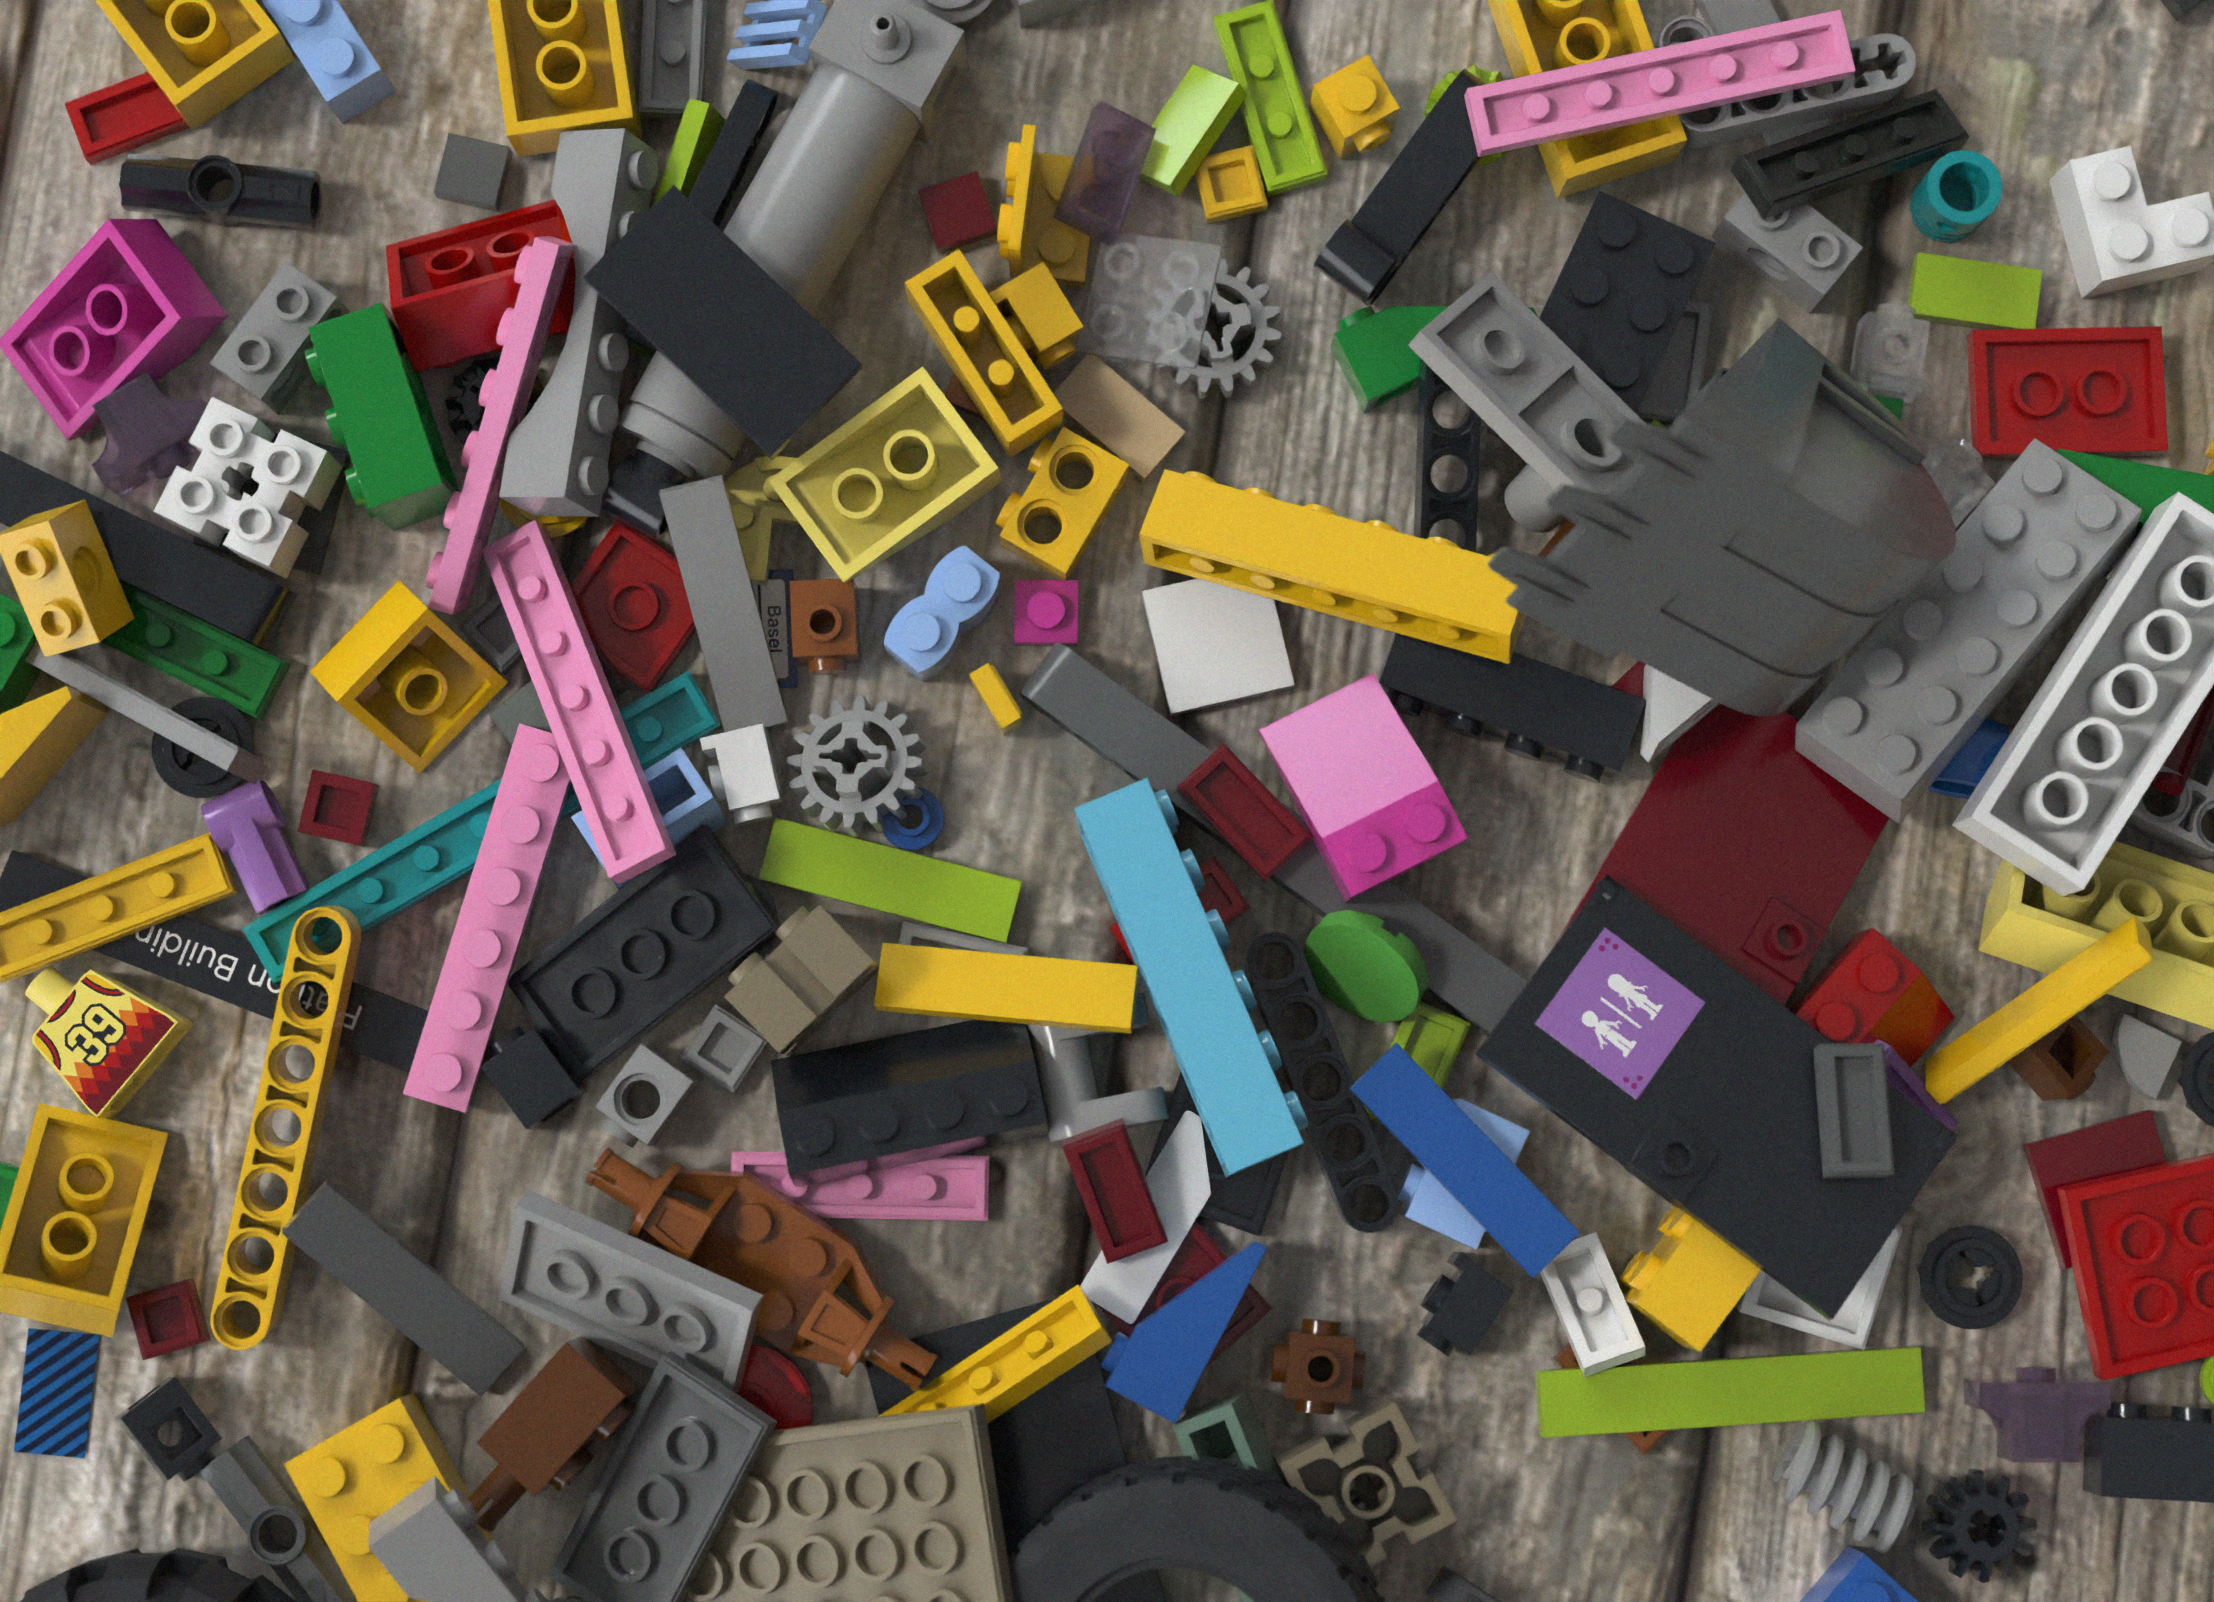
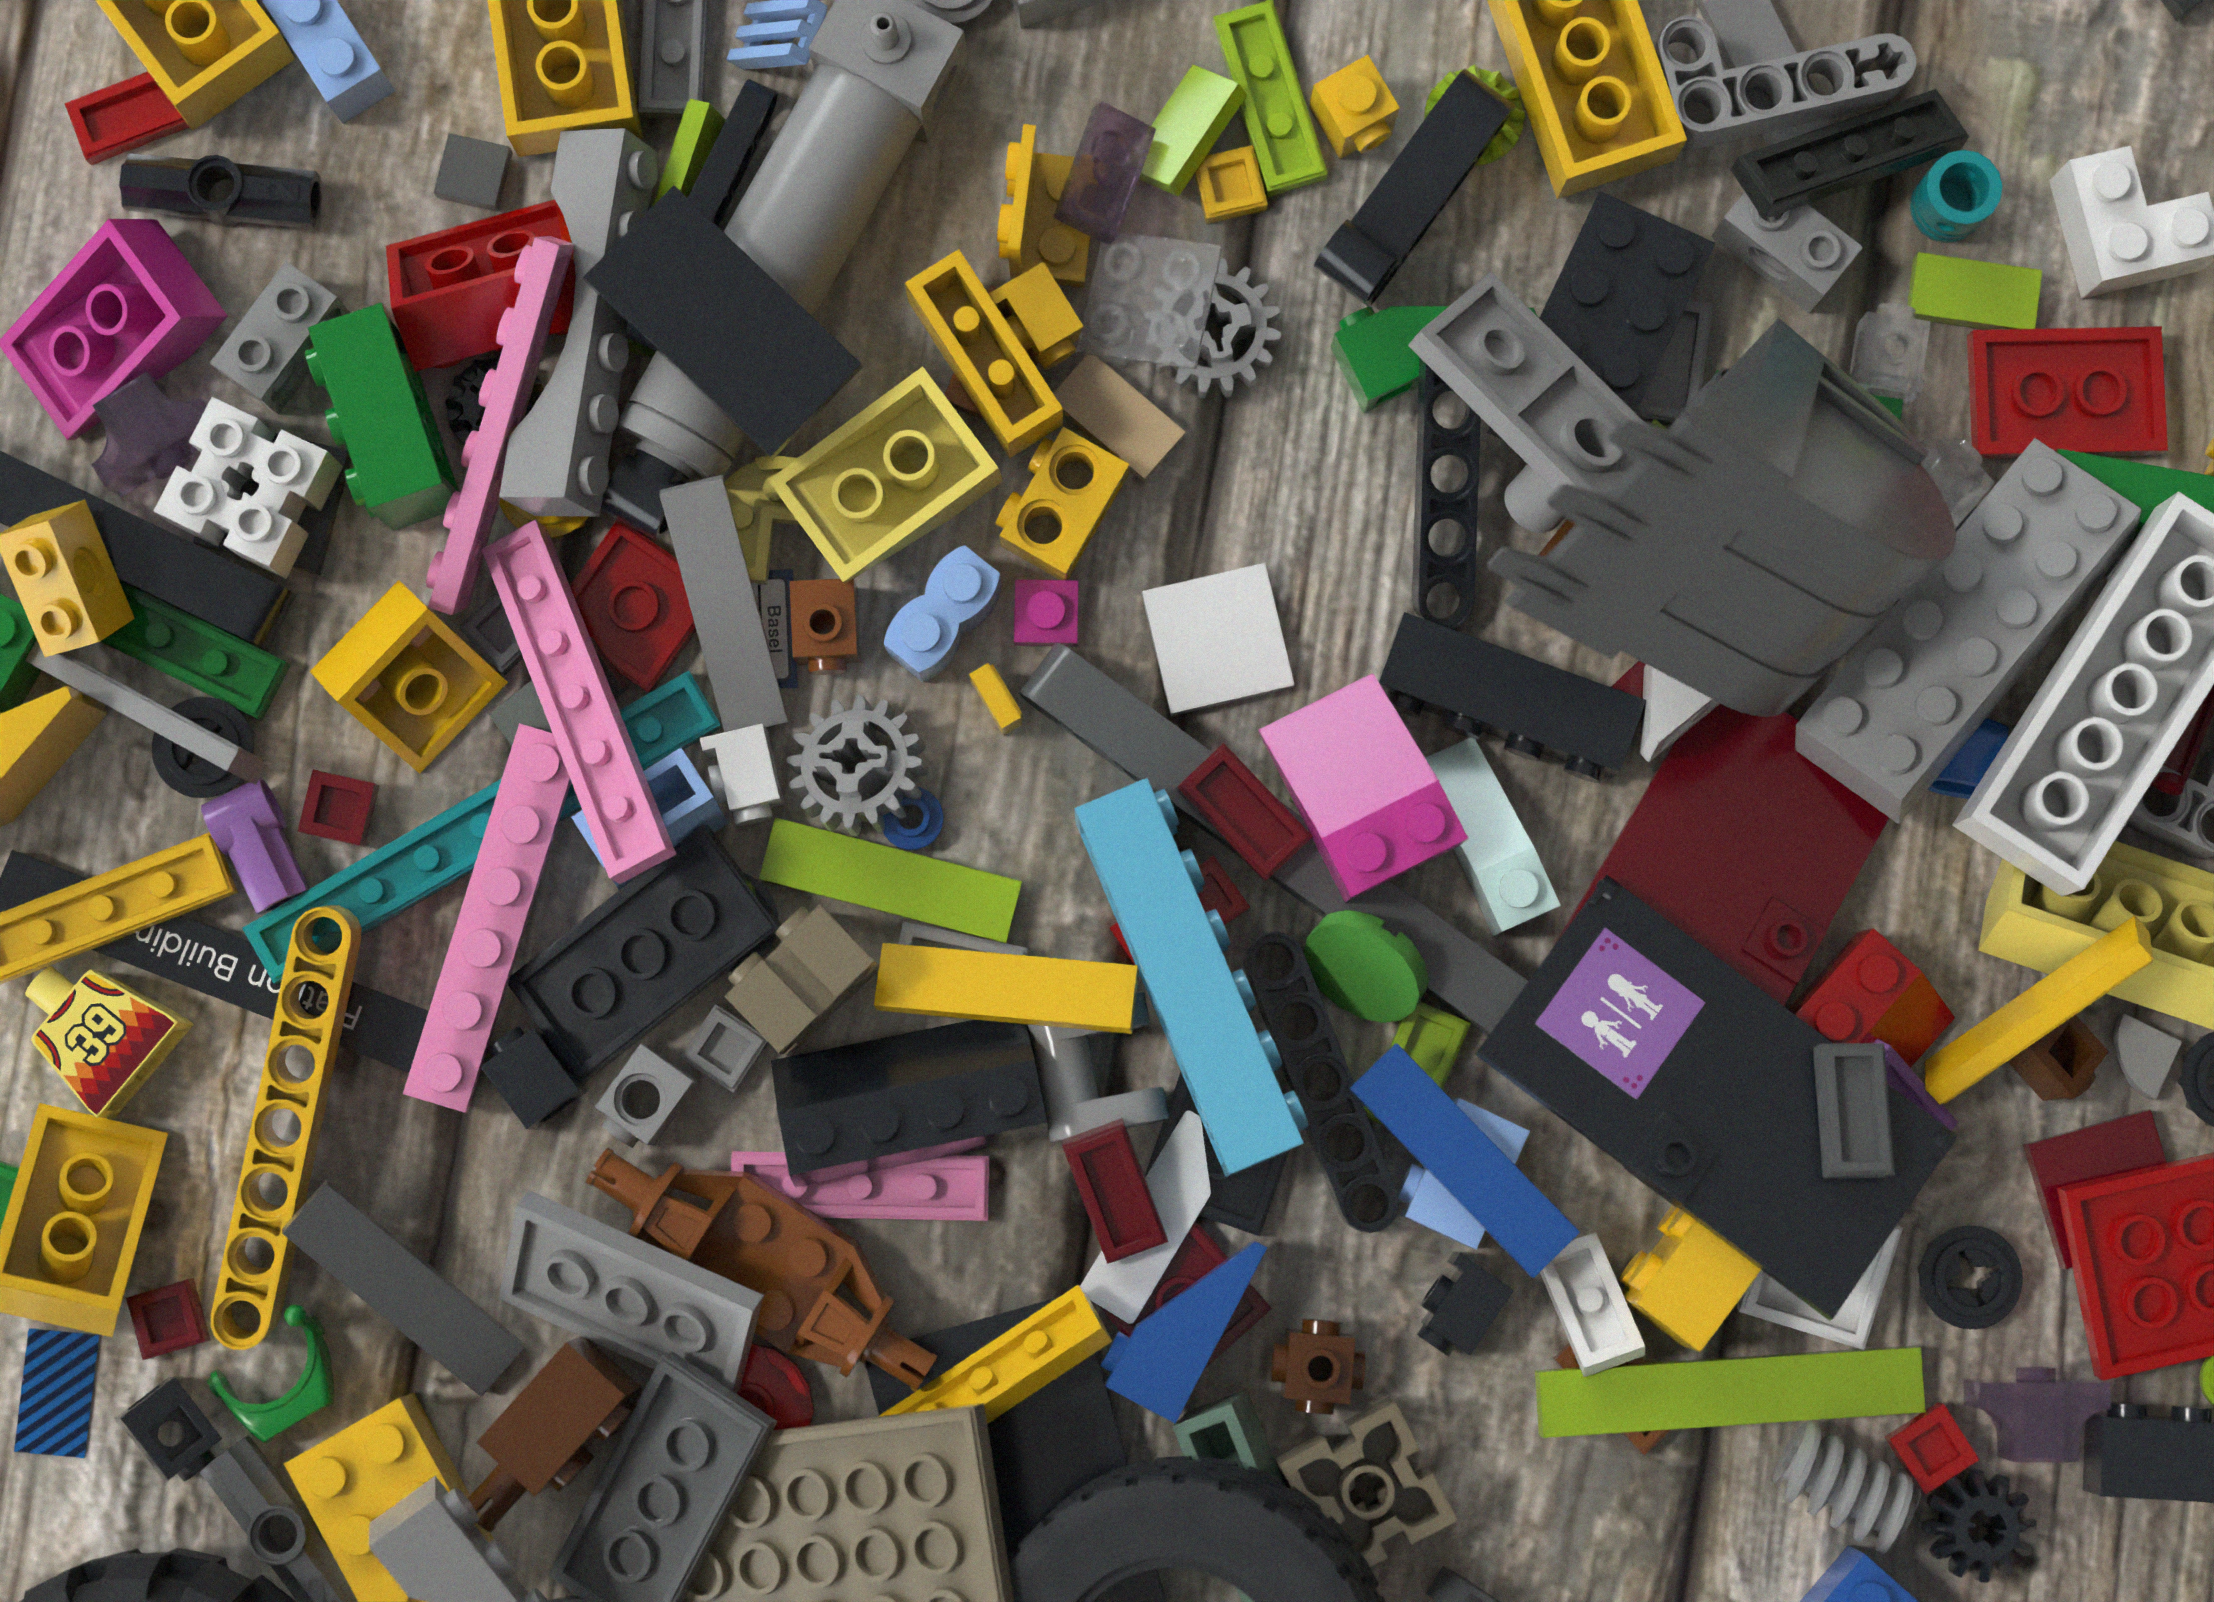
(308, 1396): none -> green helmet
(957, 212): dark red tile -> none
(1330, 564): yellow brick -> none
(1498, 852): none -> light aqua slope
(1659, 83): bright pink plate -> none
(1931, 1448): none -> red plate

